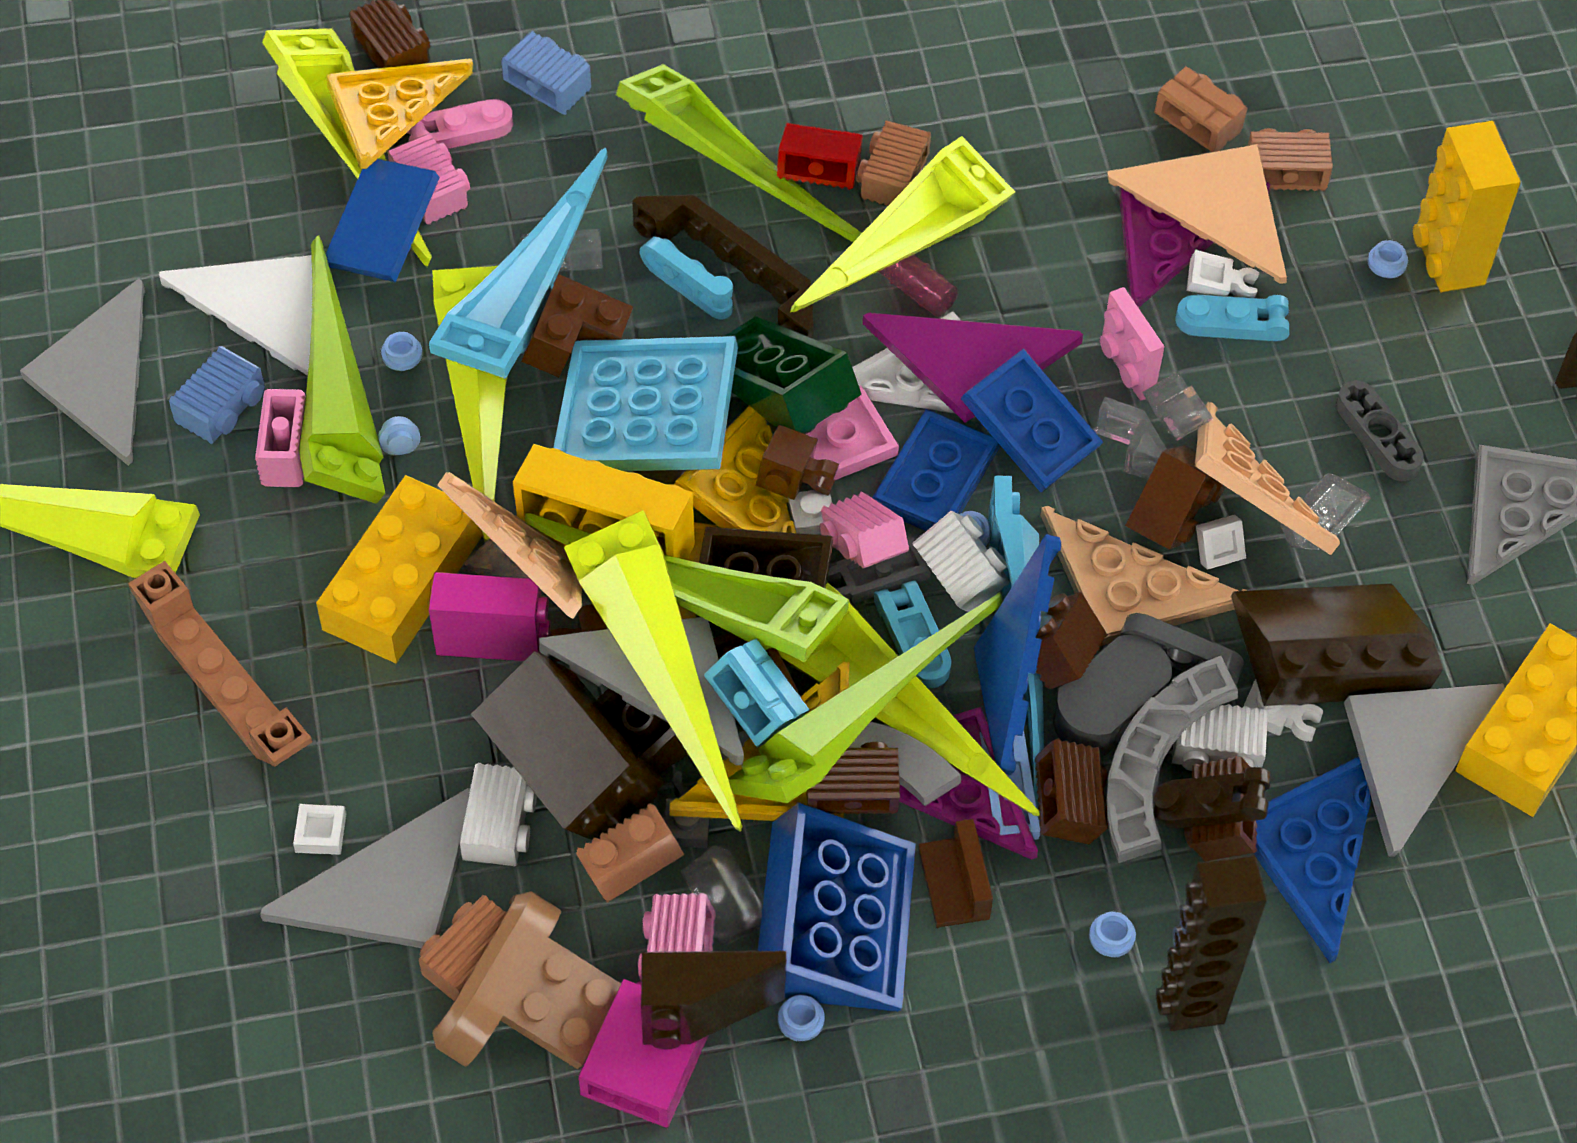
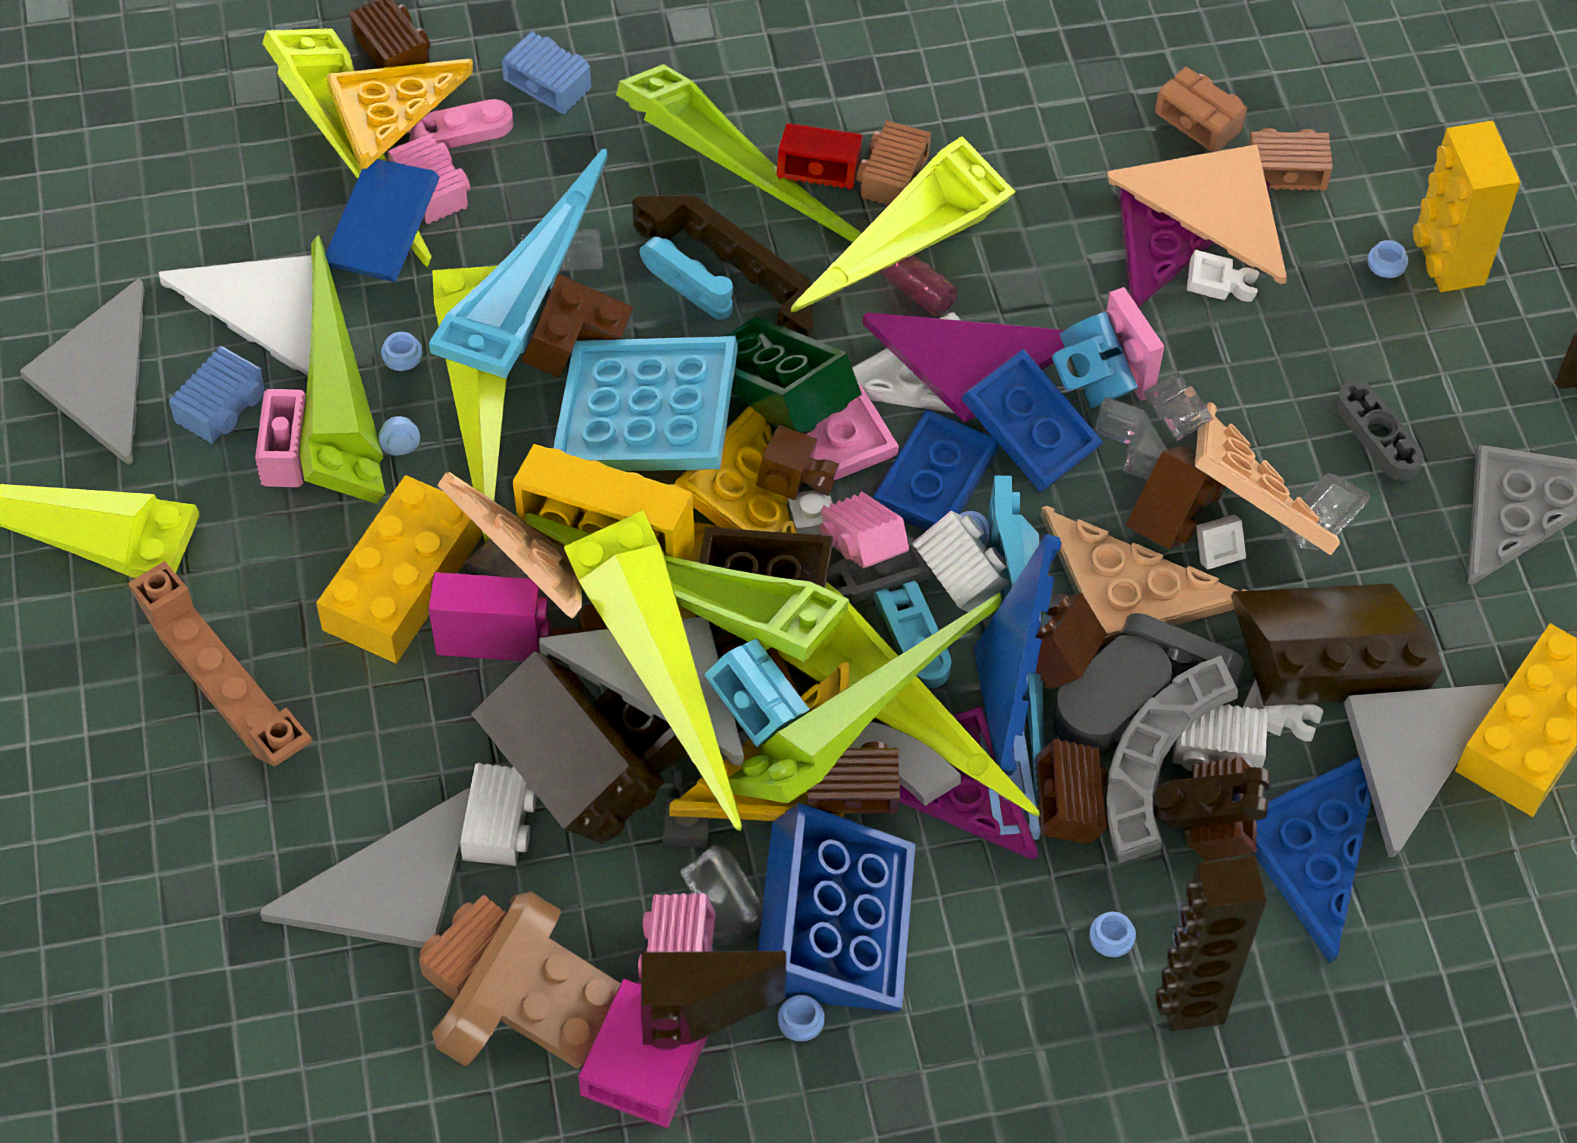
(319, 829): white plate -> none
(629, 853): nougat brick -> none
(957, 877): reddish brown panel -> none
(1097, 359): none -> dark azure piece
(1234, 317): medium azure plate -> none

